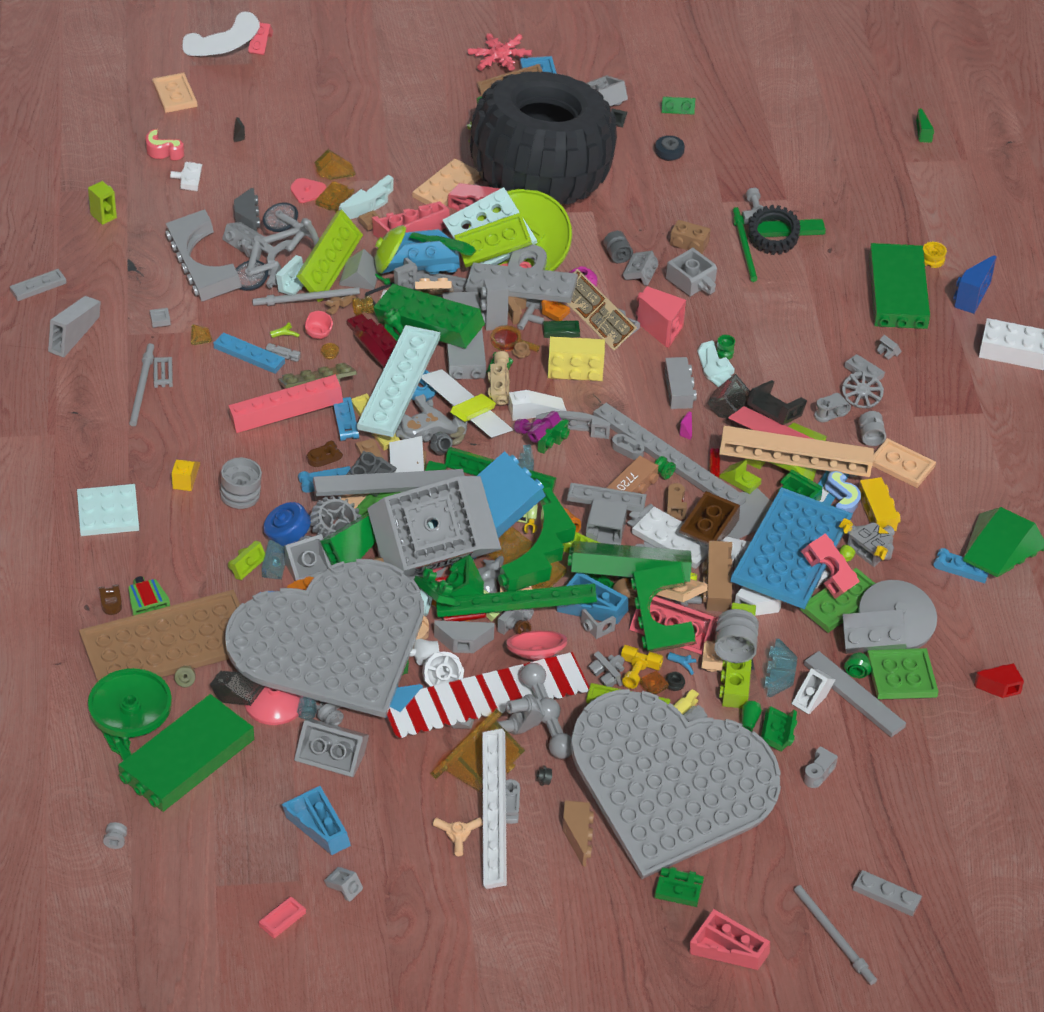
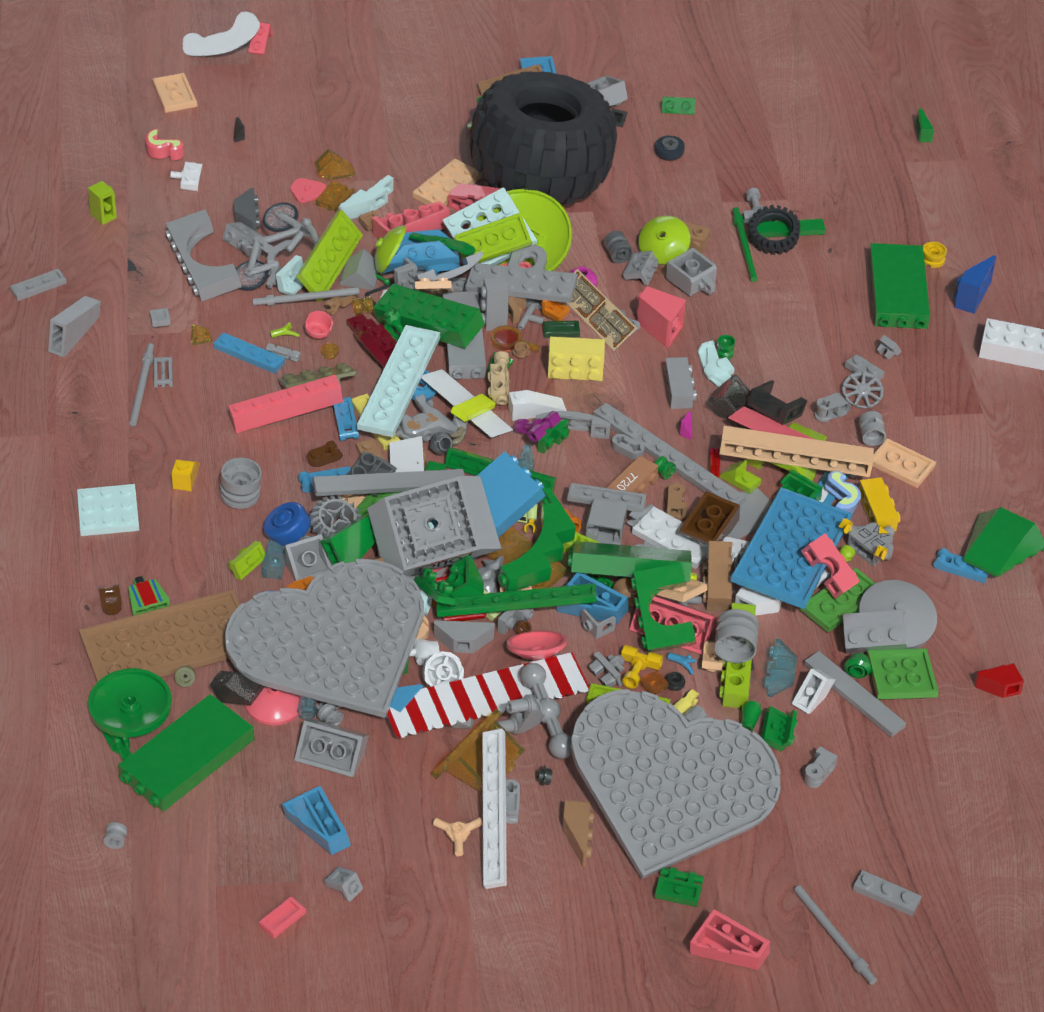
(468, 262): none -> light grey slope
(499, 52): coral piece -> none
(669, 247): none -> lime dish

